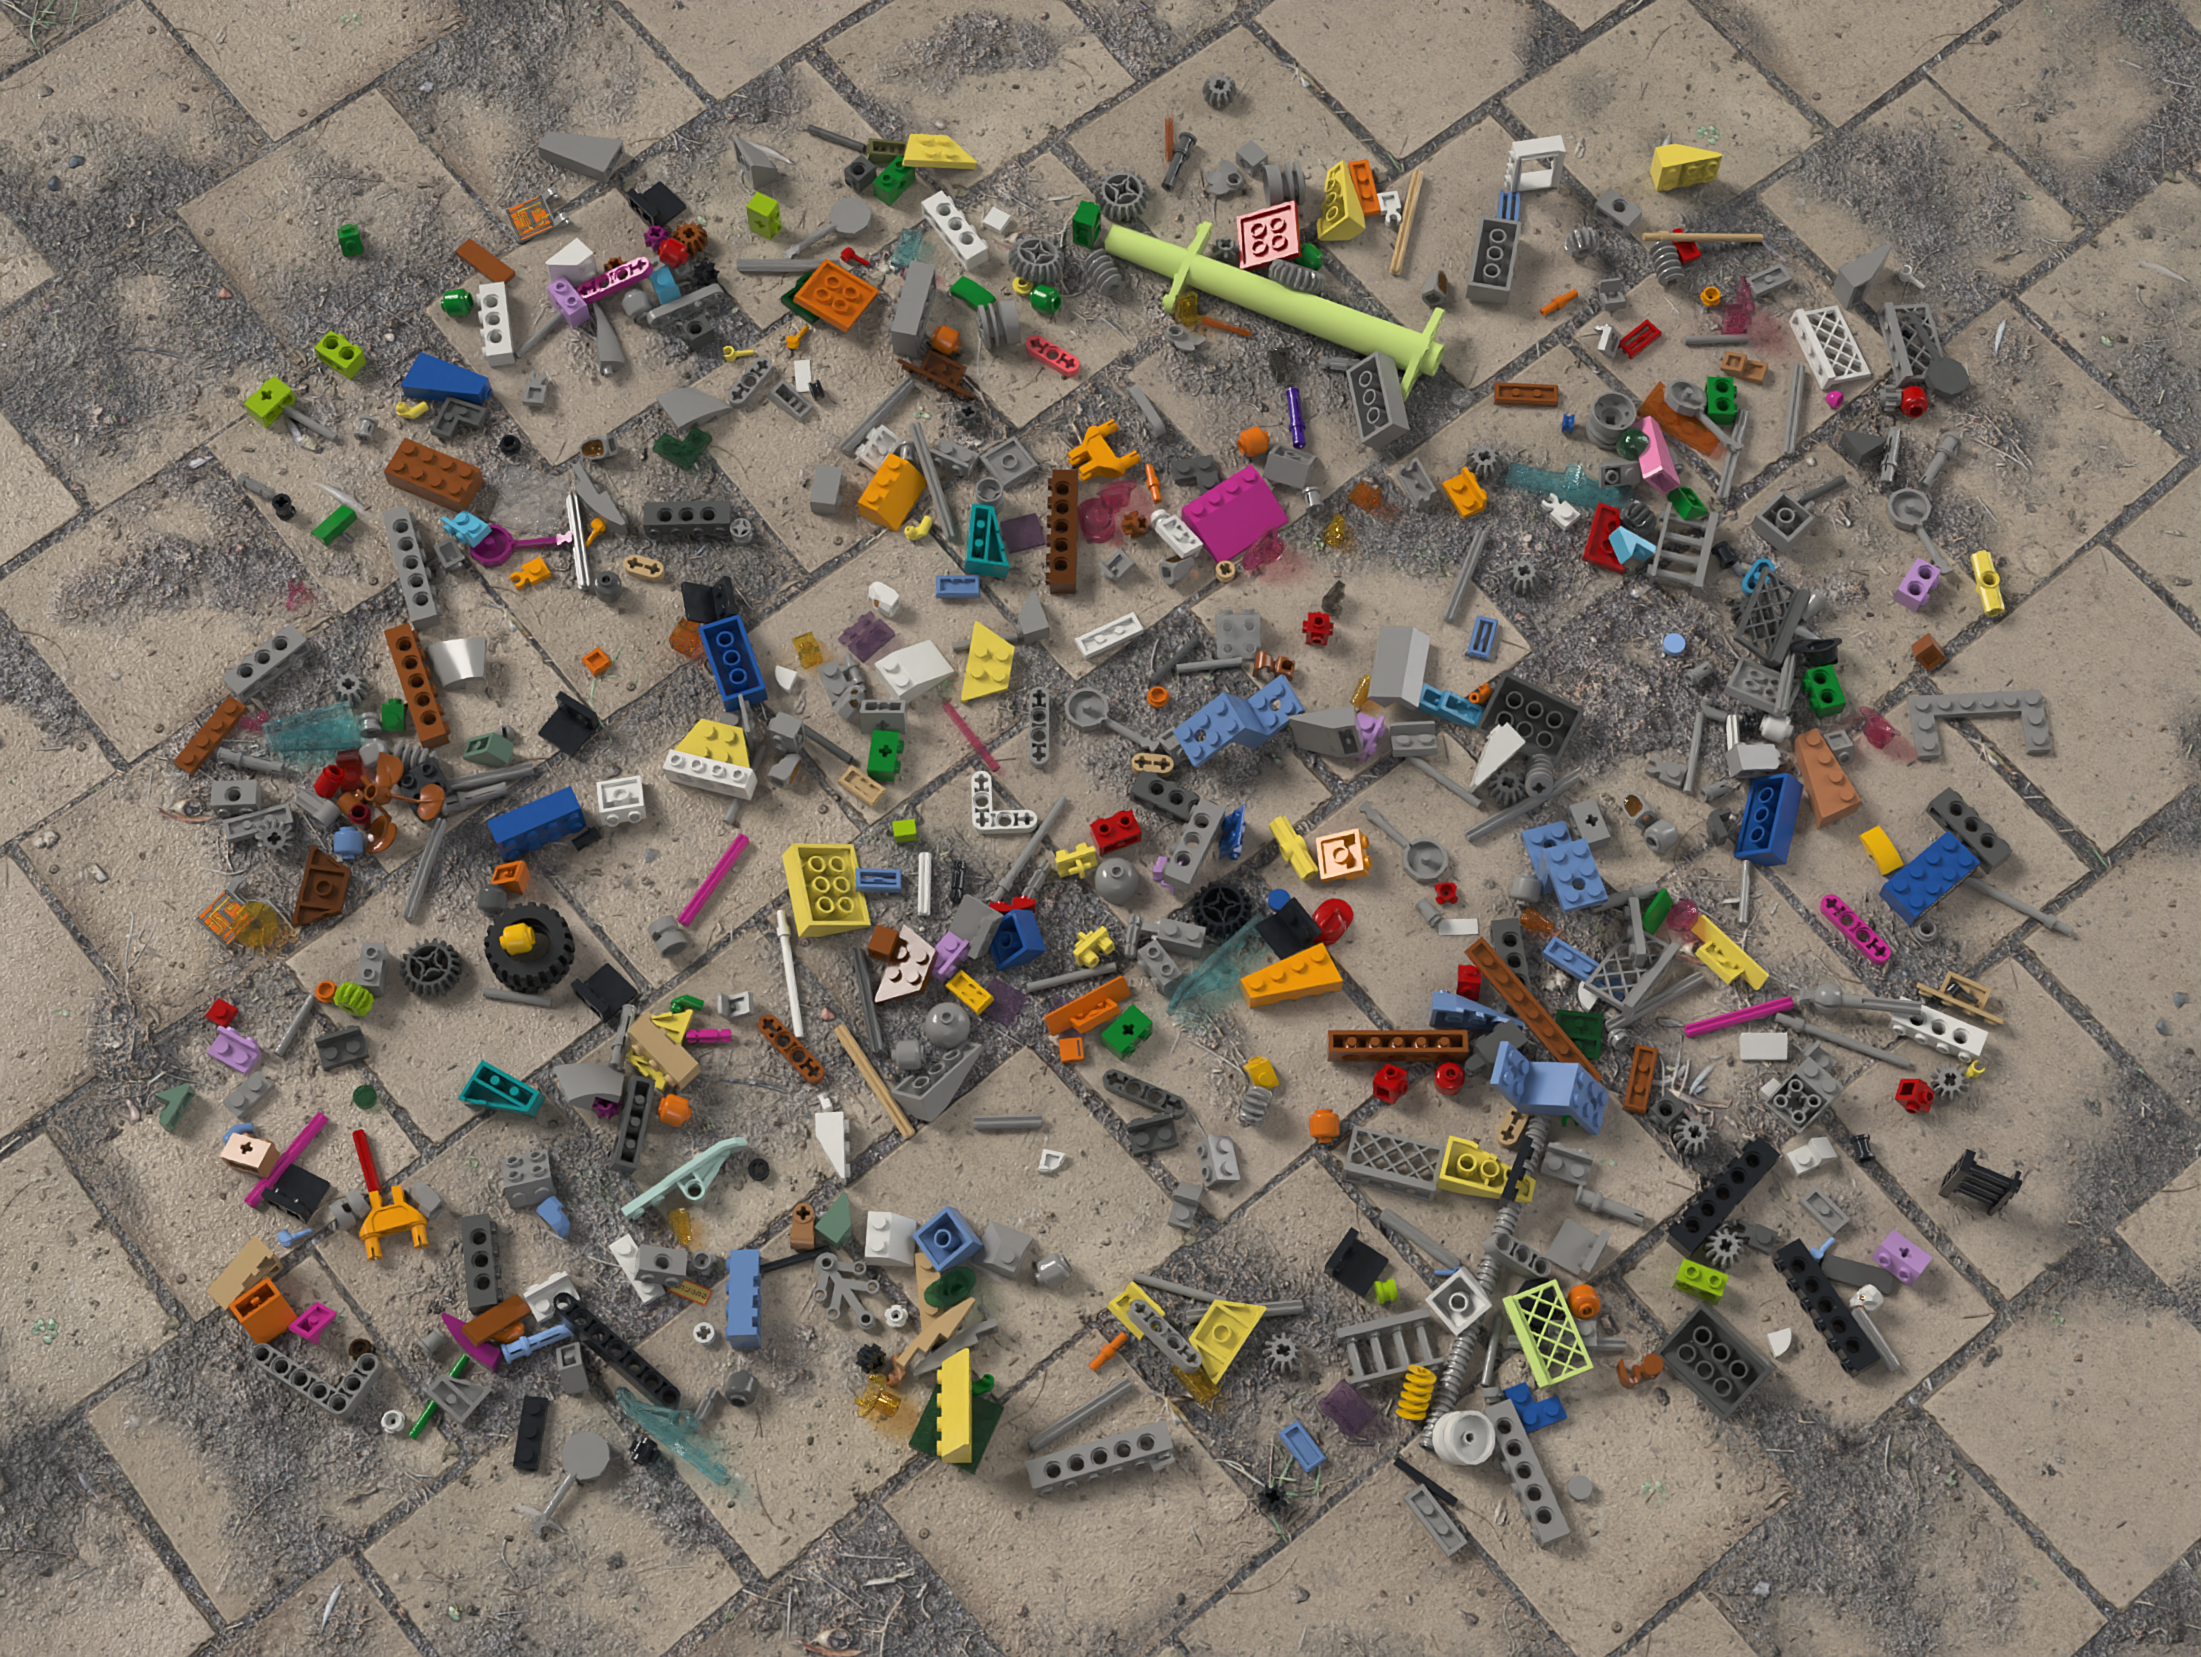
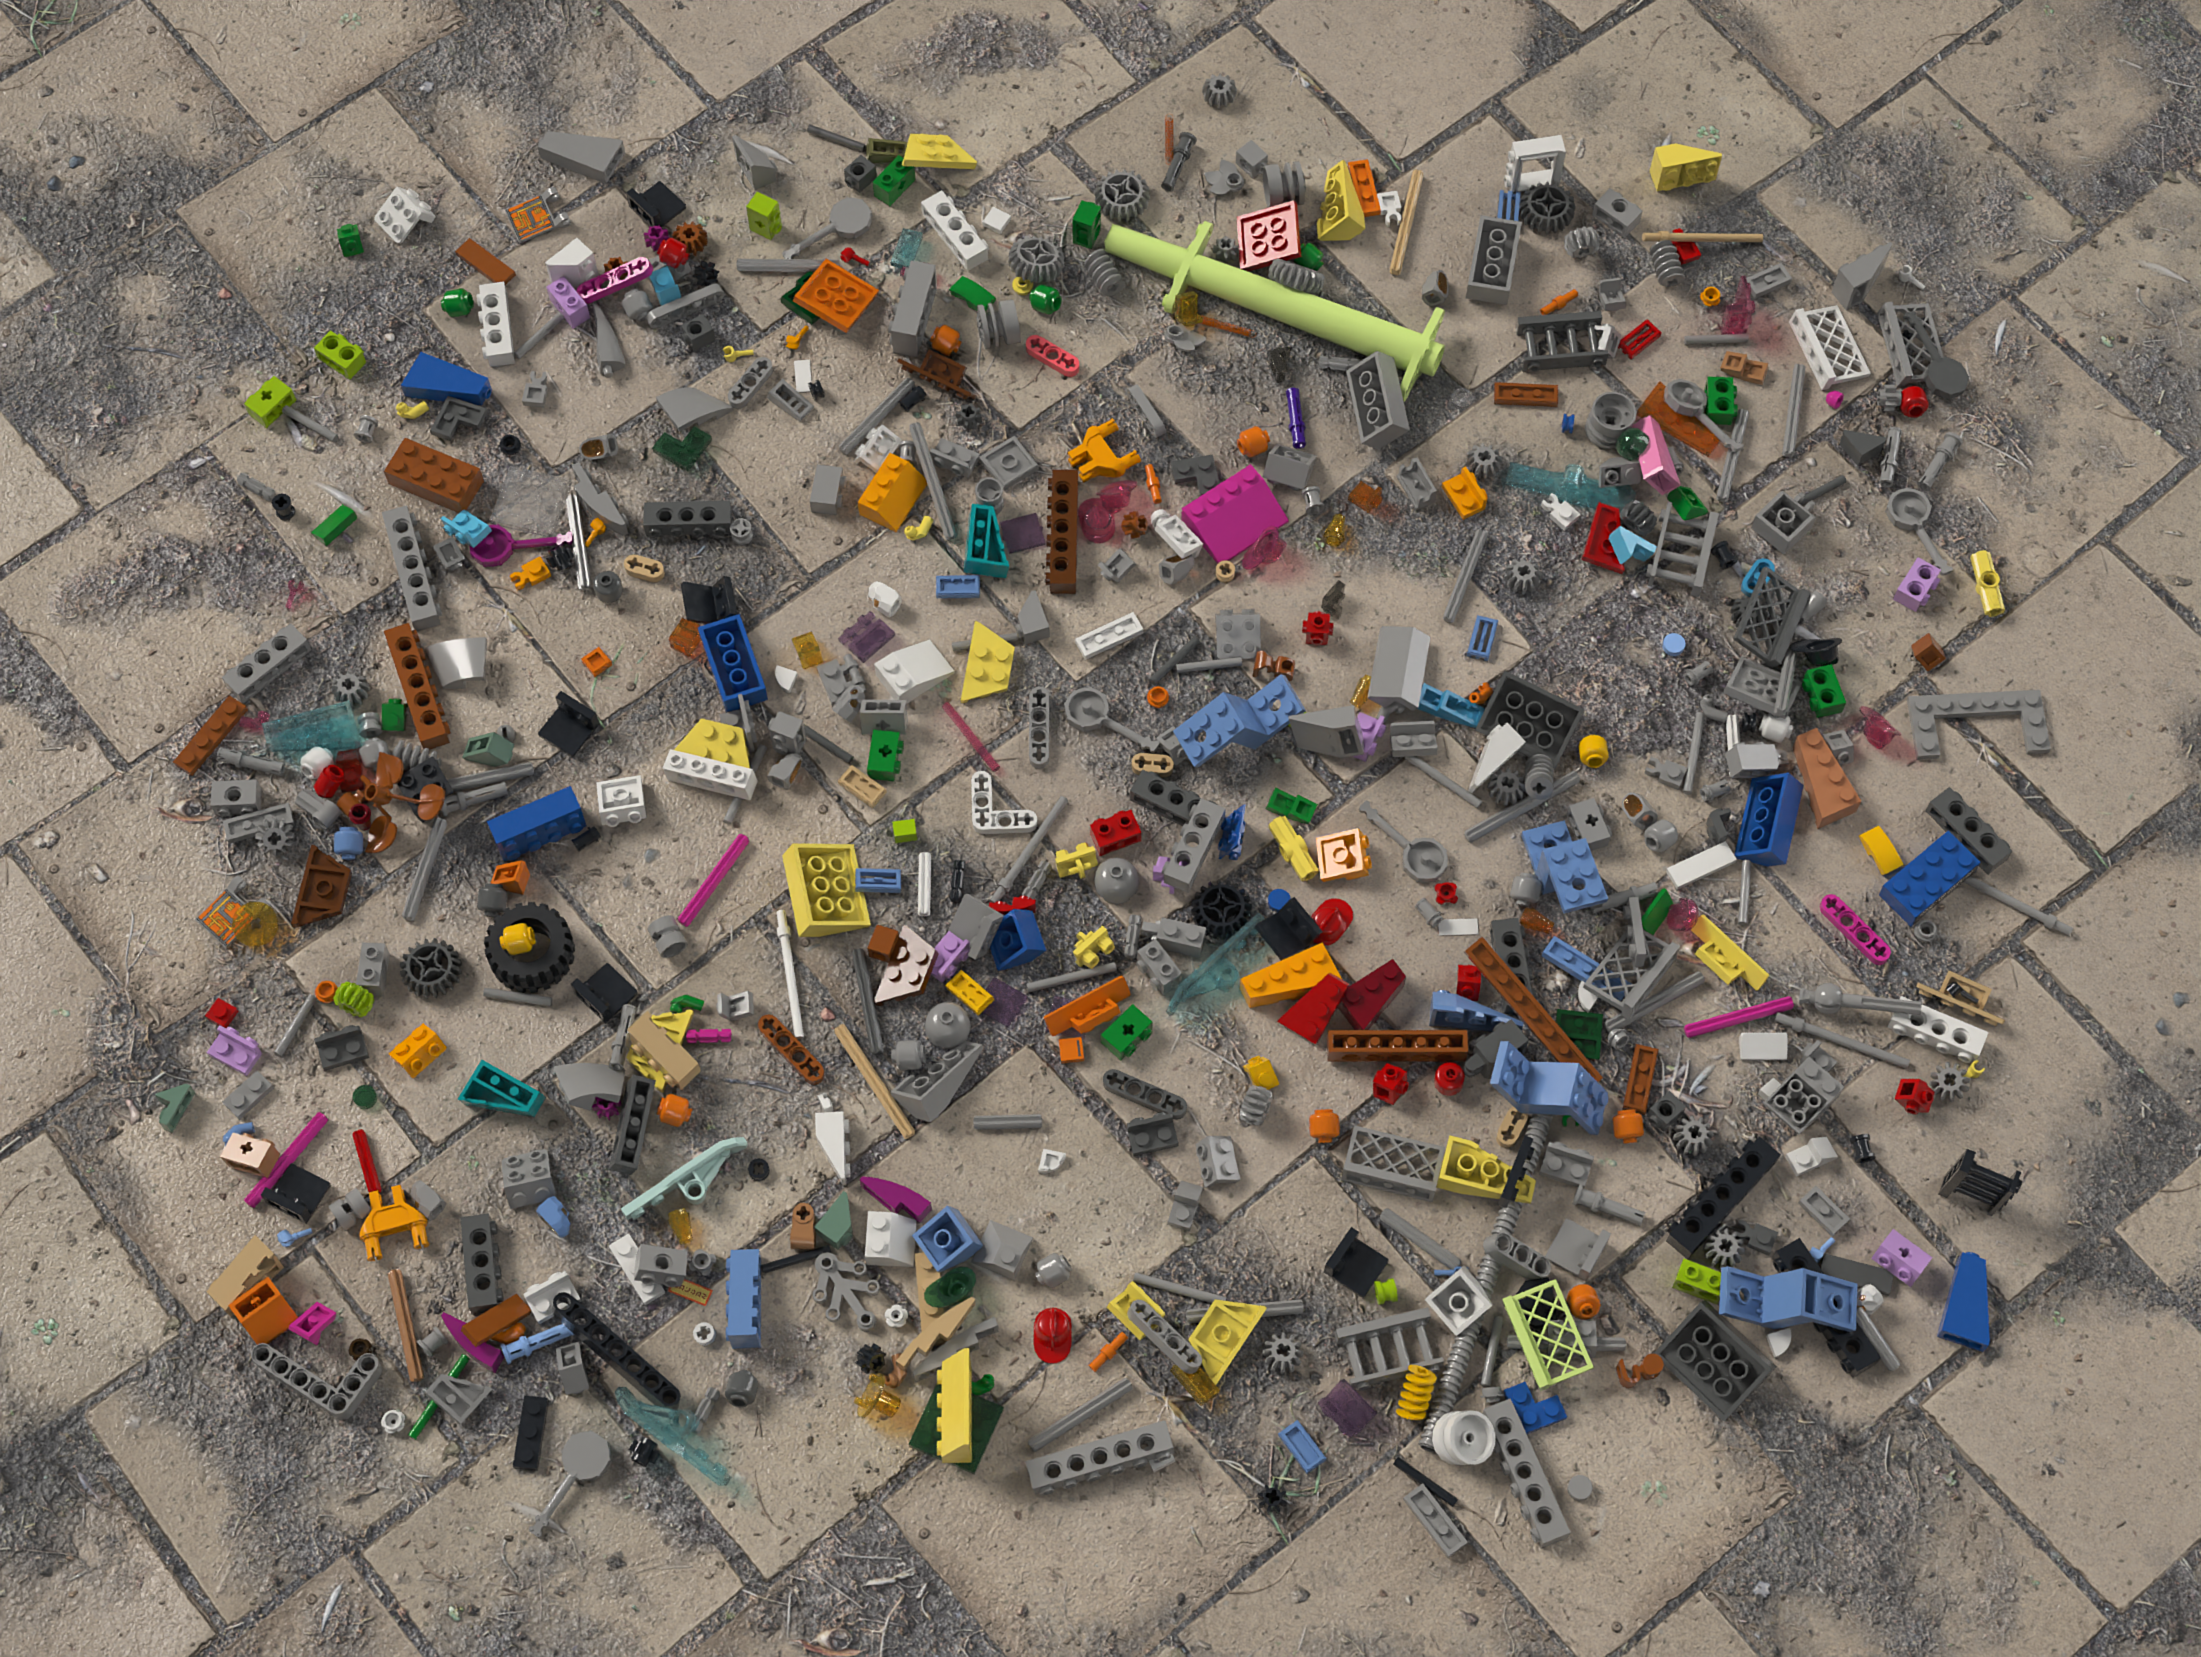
(315, 761): none -> white head
(402, 213): none -> white bracket
(405, 1325): none -> medium nougat axle
(418, 1050): none -> light orange bracket
(560, 557): none -> black gear
(897, 1197): none -> magenta slope
(917, 395): none -> black pin
(1052, 1335): none -> red piece
(1292, 807): none -> green slope
(1315, 1009): none -> red wing
(1372, 995): none -> dark red wedge
(1395, 706): none -> light grey arm
(1535, 212): none -> dark grey gear
(1561, 323): none -> dark grey fence
(1593, 751): none -> yellow head
(1628, 1126): none -> orange head
(1701, 865): none -> white tile
(1788, 1299): none -> medium blue bracket
(1966, 1307): none -> blue slope

